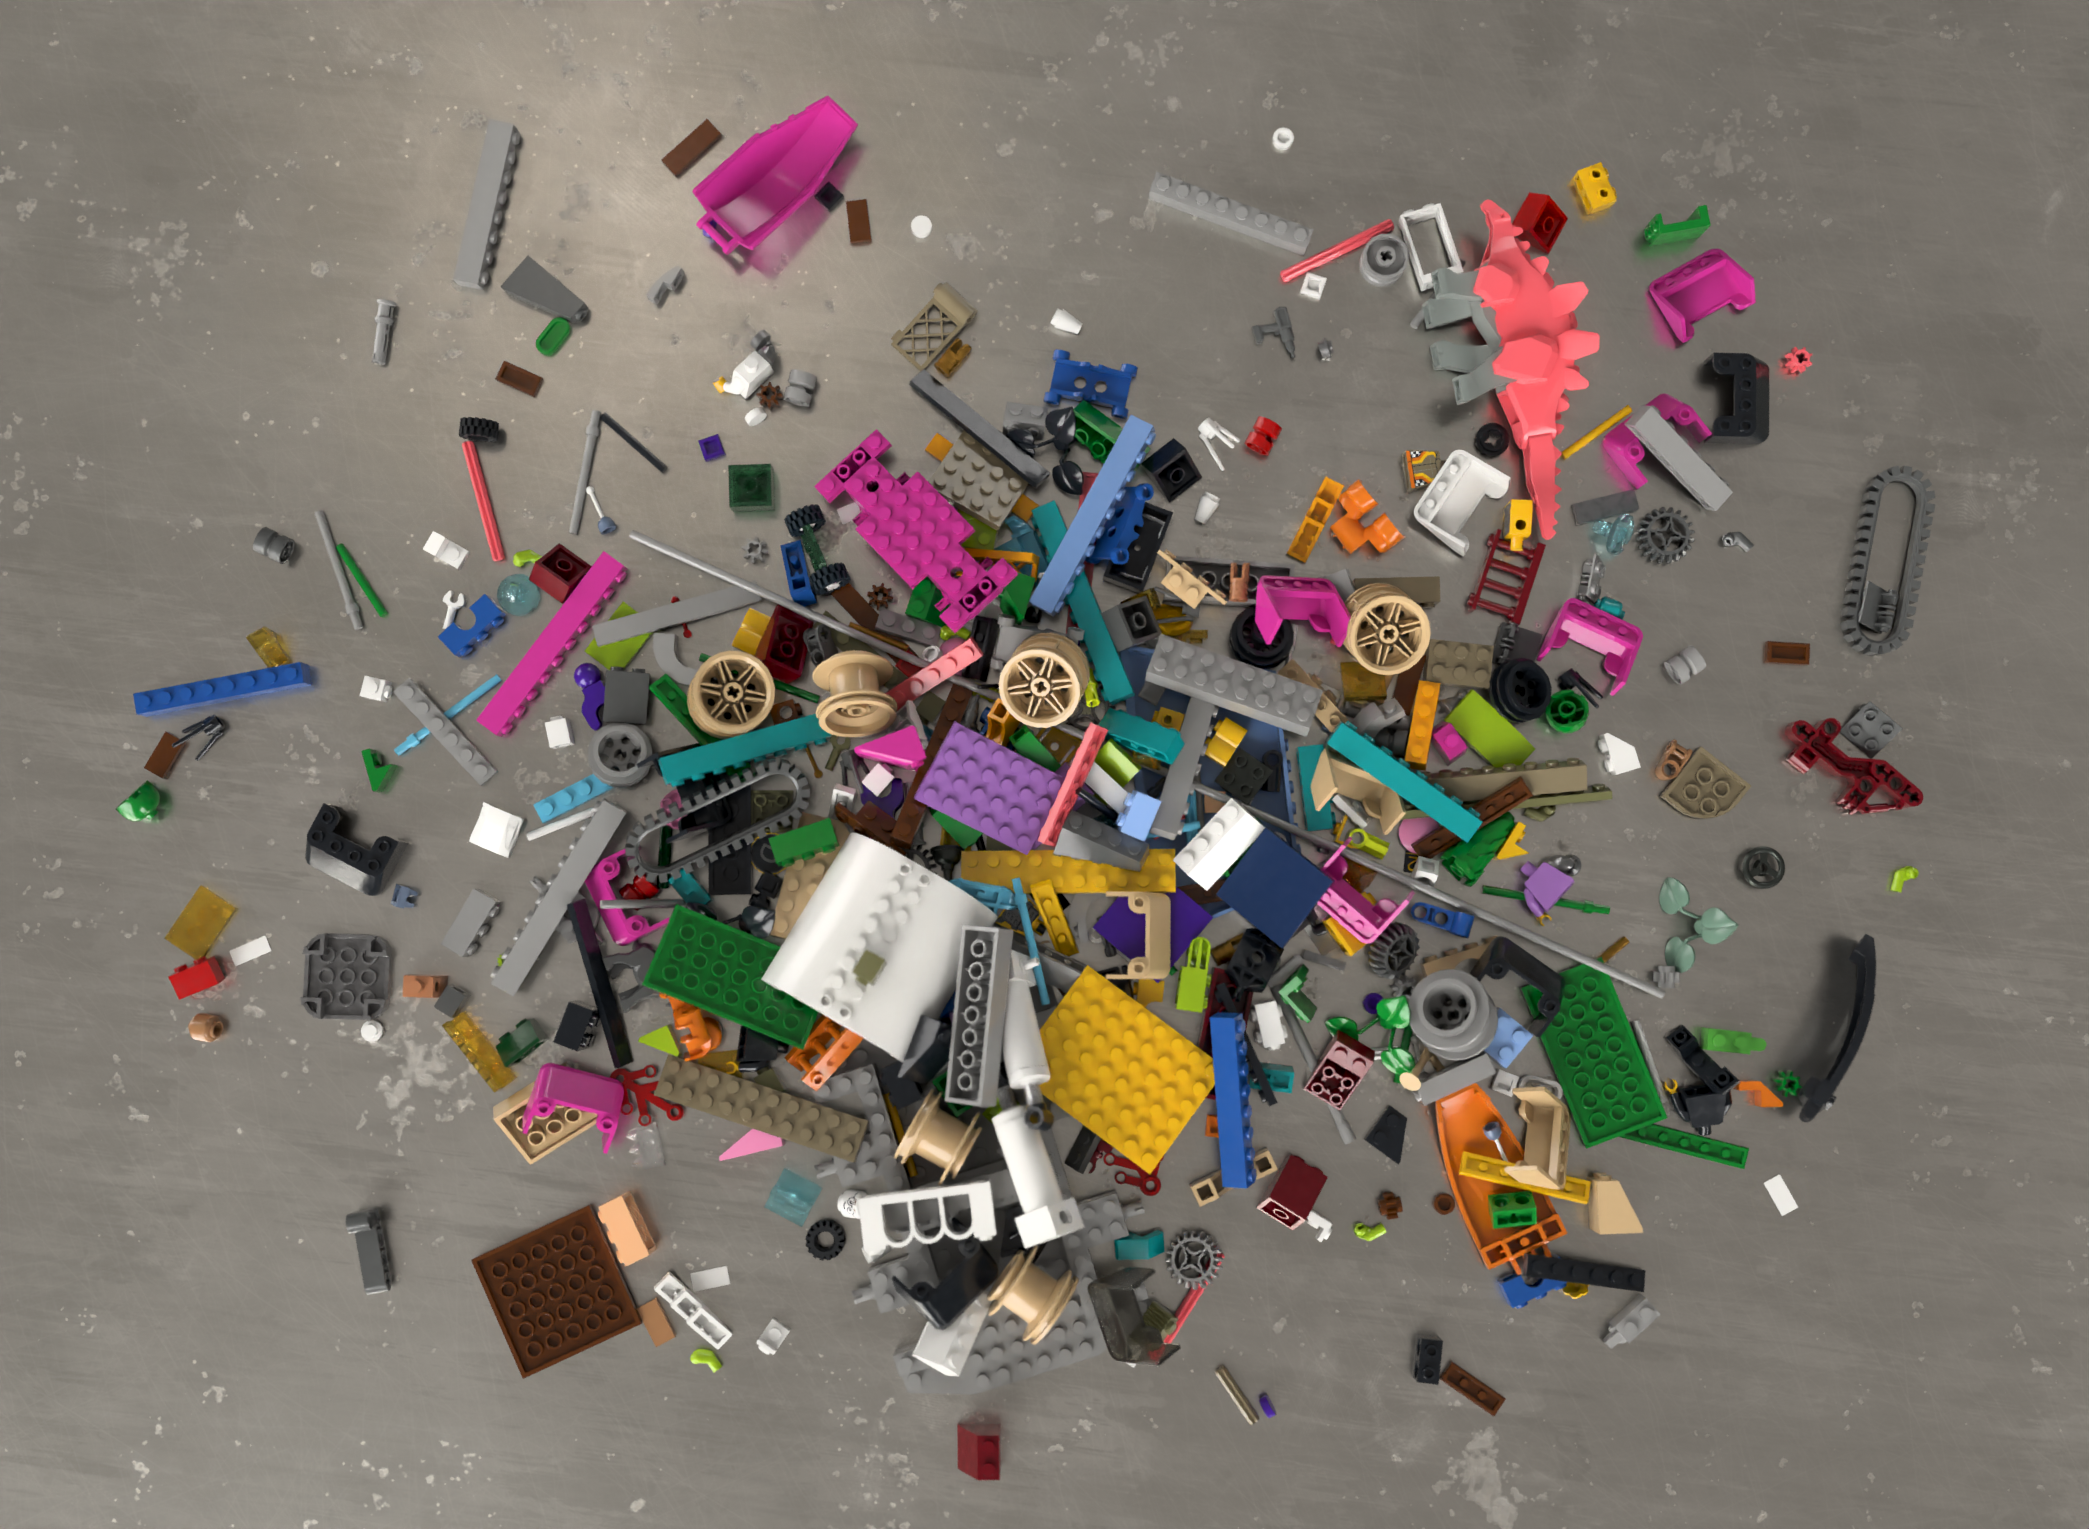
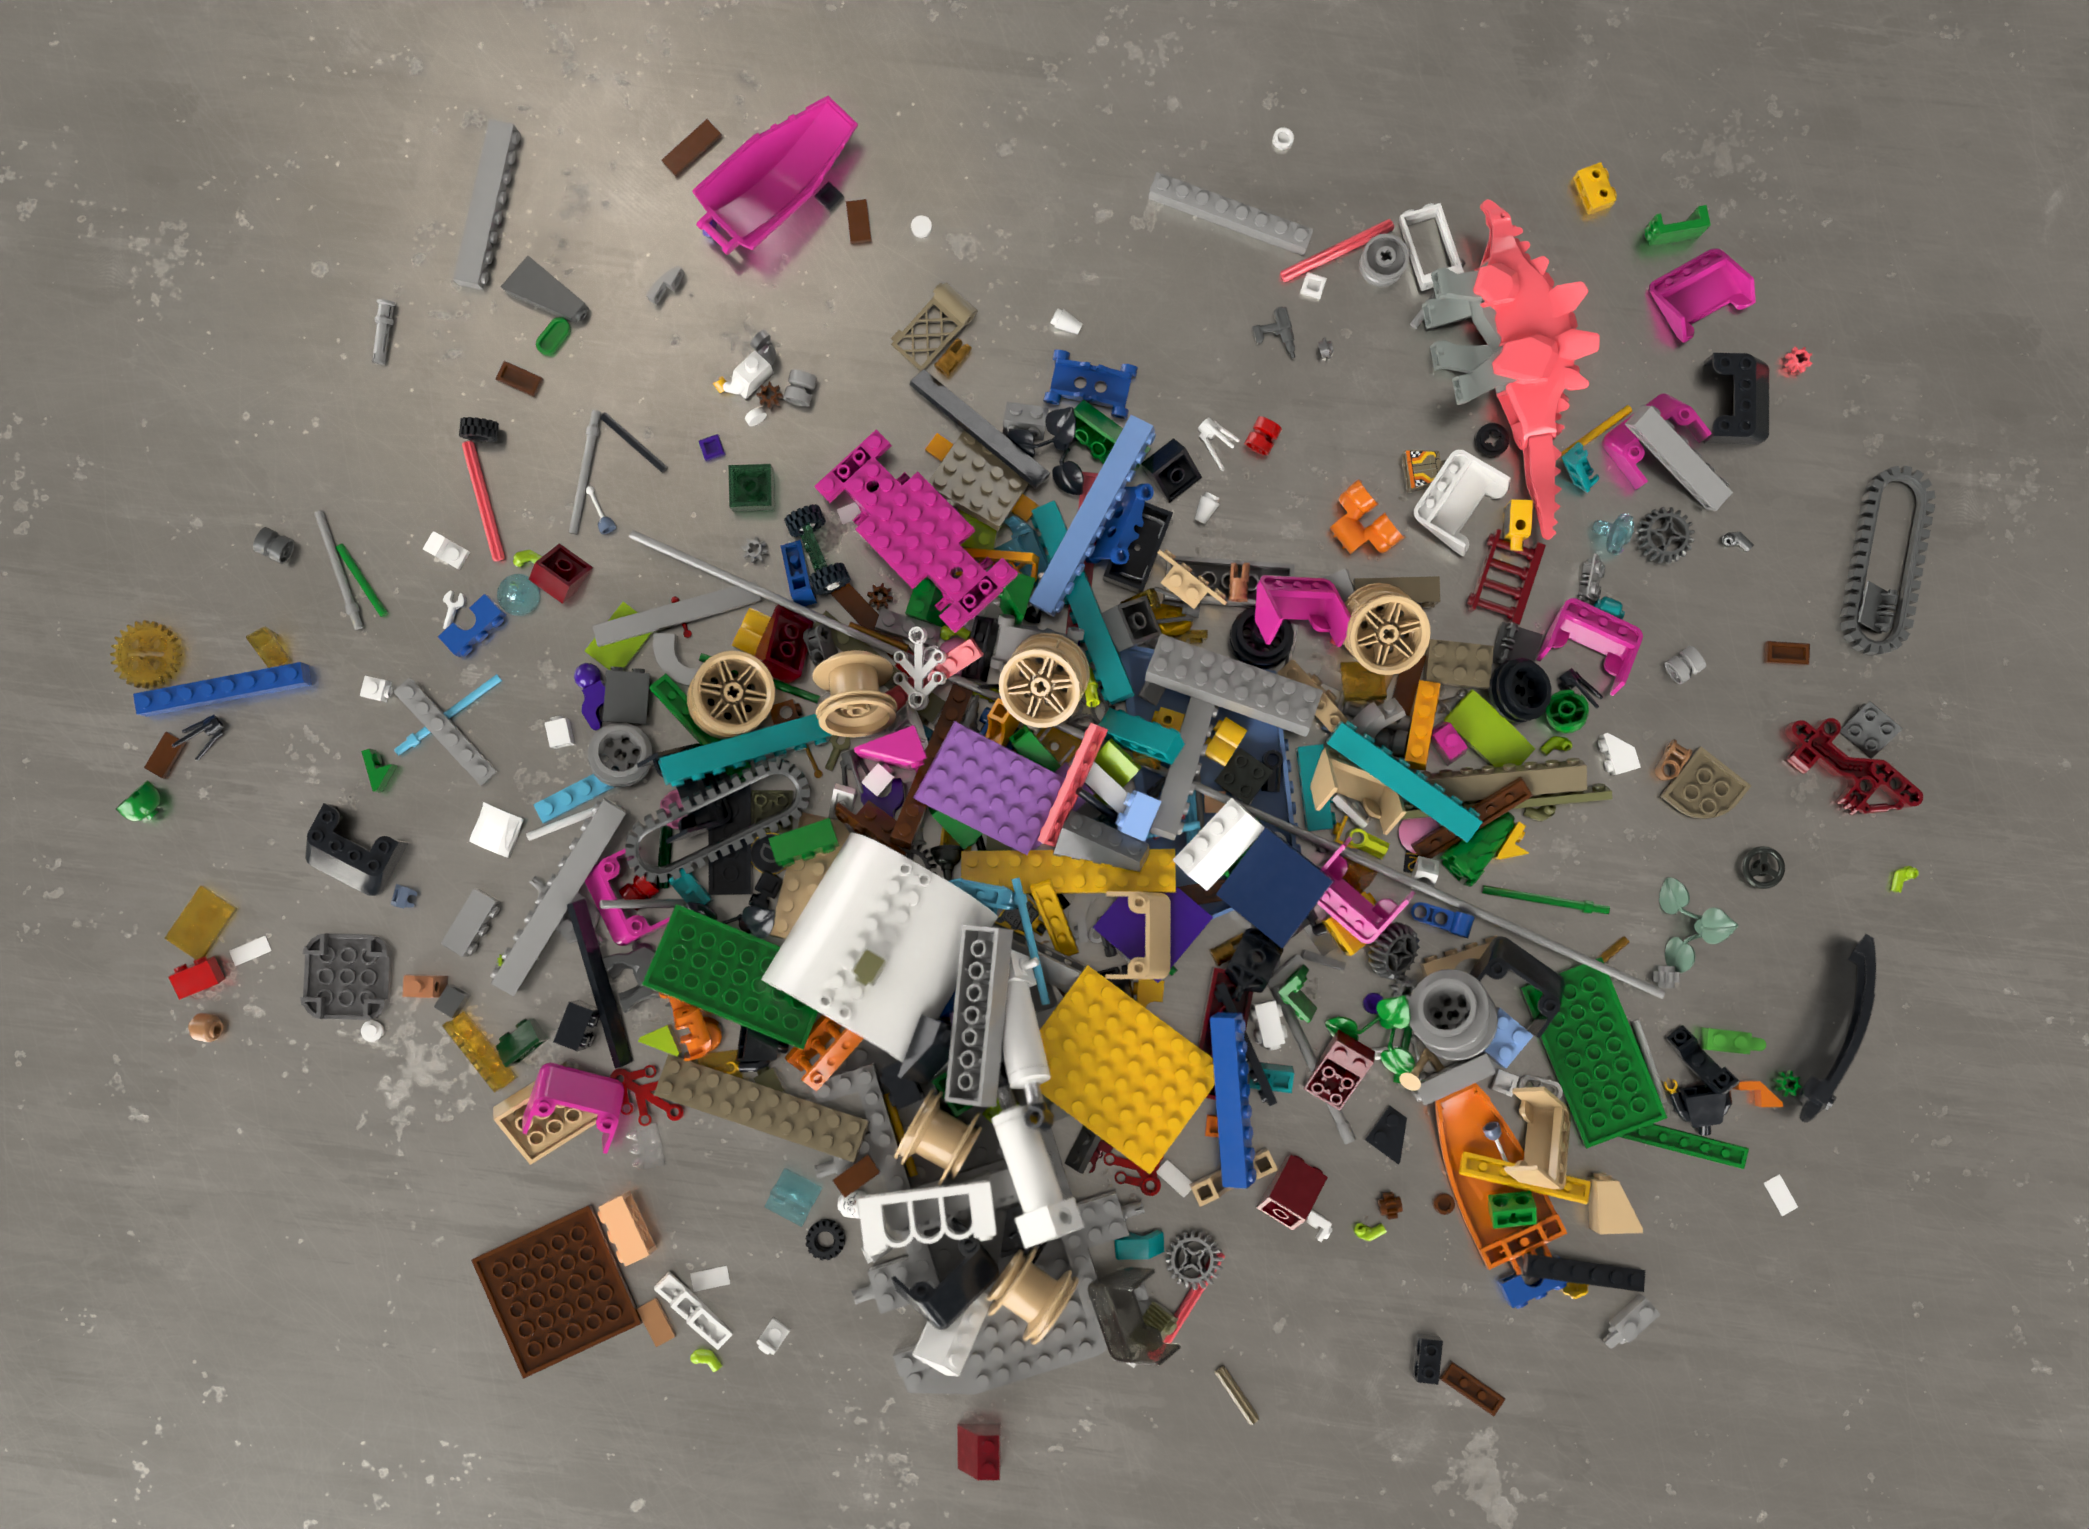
(145, 672): none -> clear yellow gear
(371, 1249): dark grey beam -> none
(552, 644): dark pink brick -> none
(751, 1143): bright pink slope -> none
(856, 1176): none -> reddish brown tile
(918, 671): none -> white plant
(1175, 1178): none -> white sticker
(1194, 977): lime brick -> none
(1267, 1406): dark purple tile -> none
(1315, 519): light orange slope -> none
(1540, 221): red slope -> none
(1549, 884): medium lavender torso -> none
(1557, 743): none -> lime arm
(1579, 467): none -> teal hinge
(1605, 507): flat silver tile -> none

